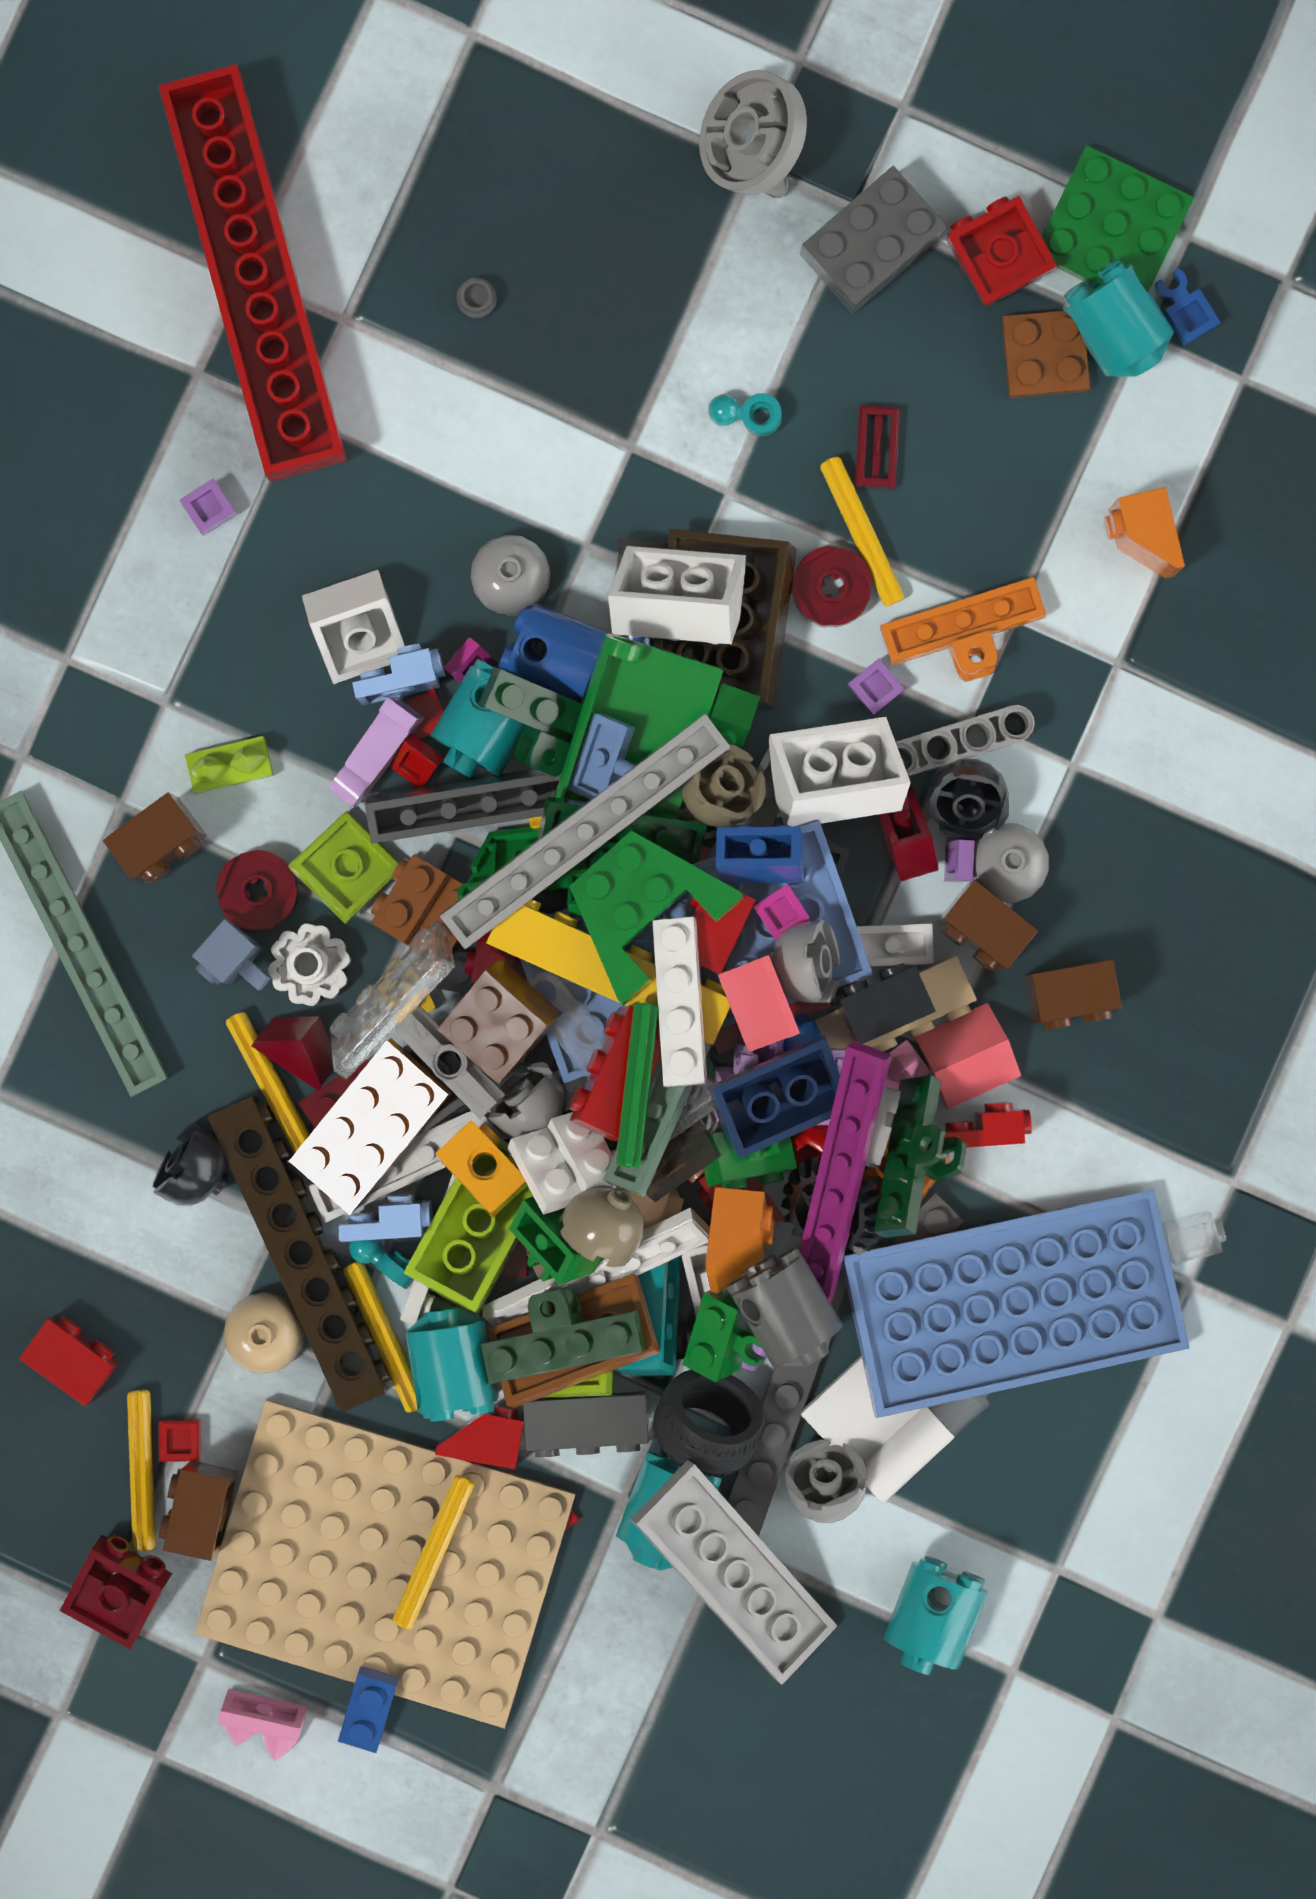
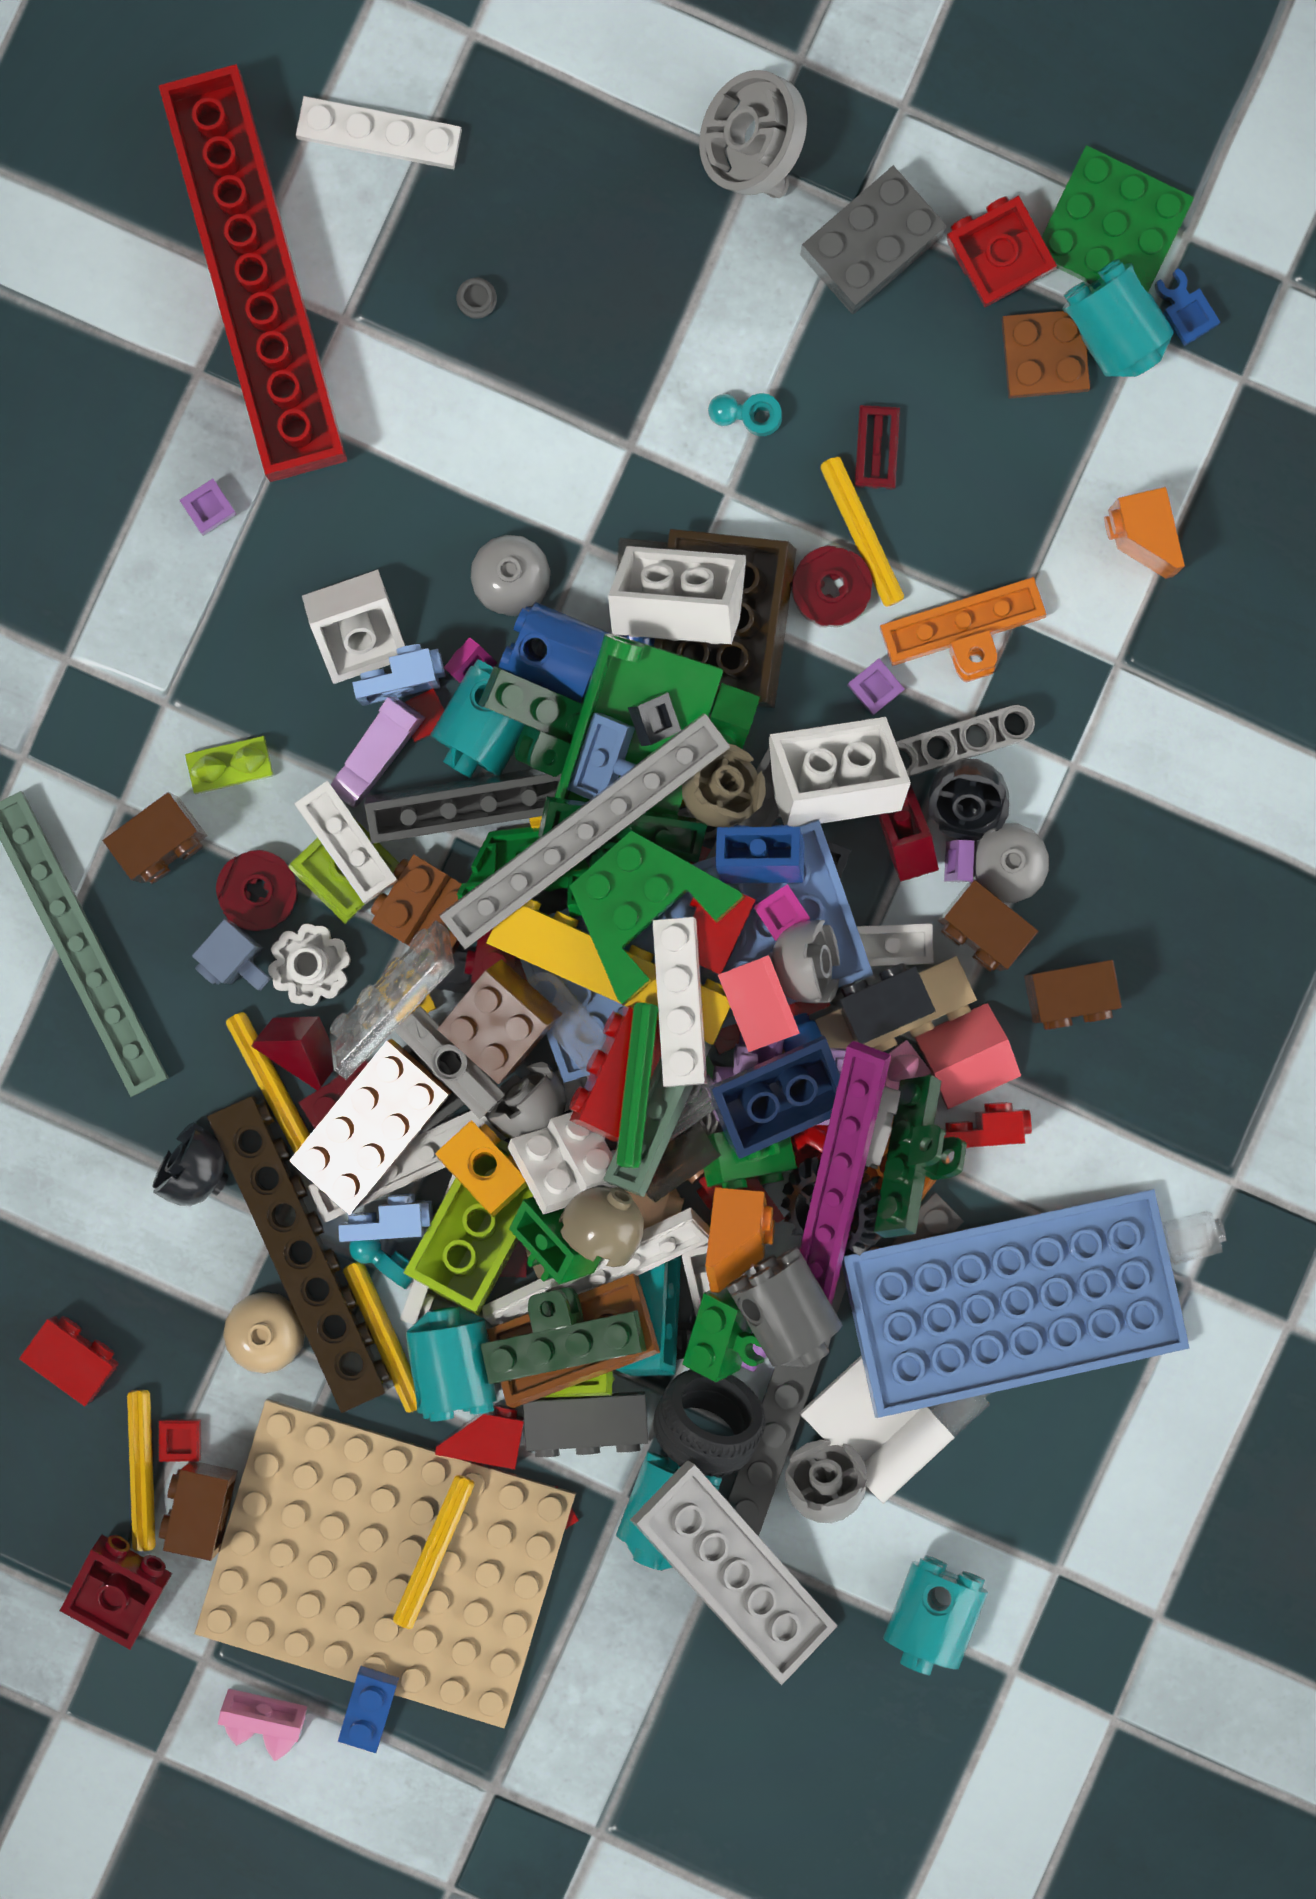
(346, 842): none -> white plate
(378, 132): none -> white plate
(416, 761): red plate -> none
(654, 719): none -> black plate

